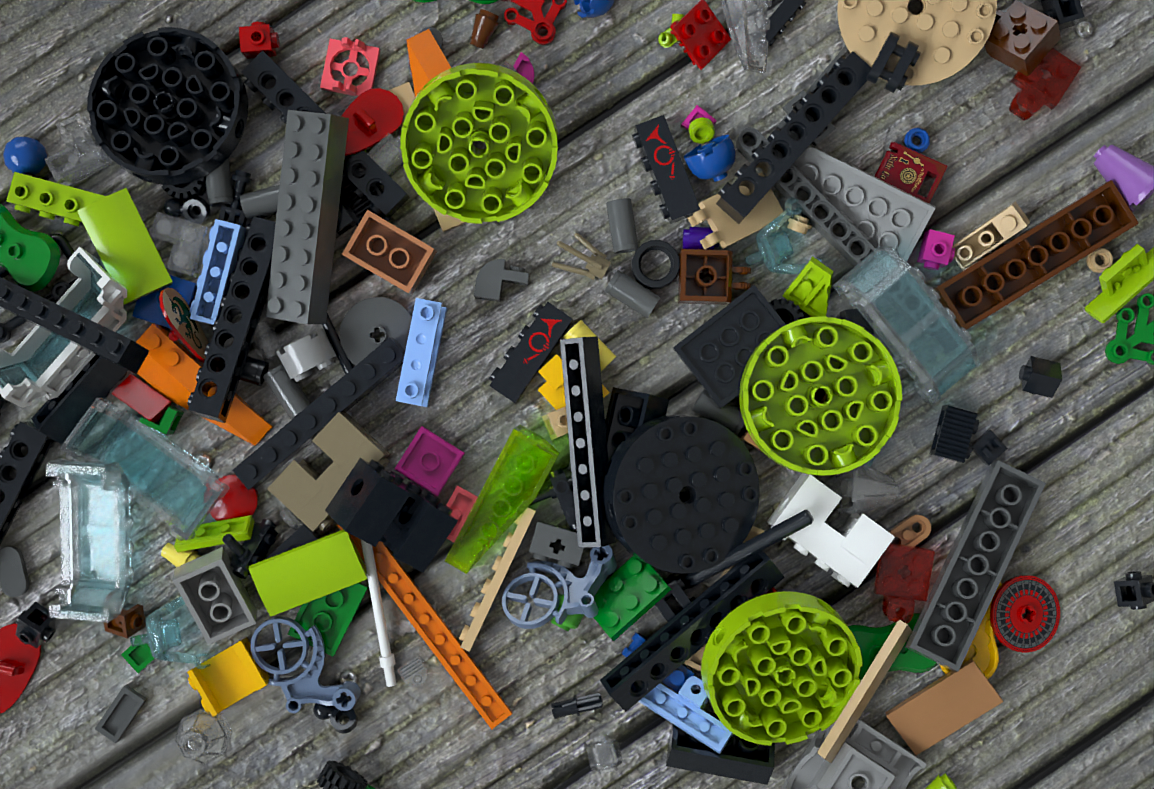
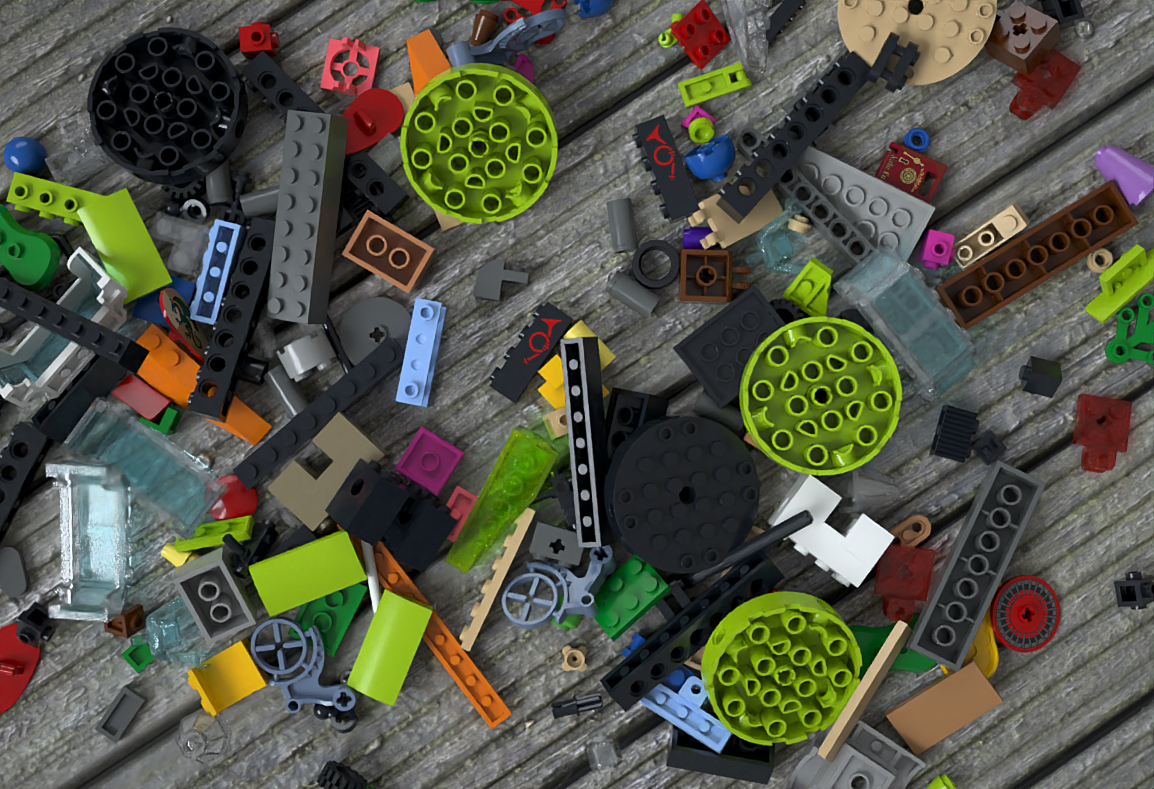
(389, 647): none -> lime slope
(510, 41): none -> sand blue piece
(579, 664): none -> tan plate
(596, 264): dark tan plant -> none
(713, 85): none -> lime plate
(1101, 444): none -> clear red plate

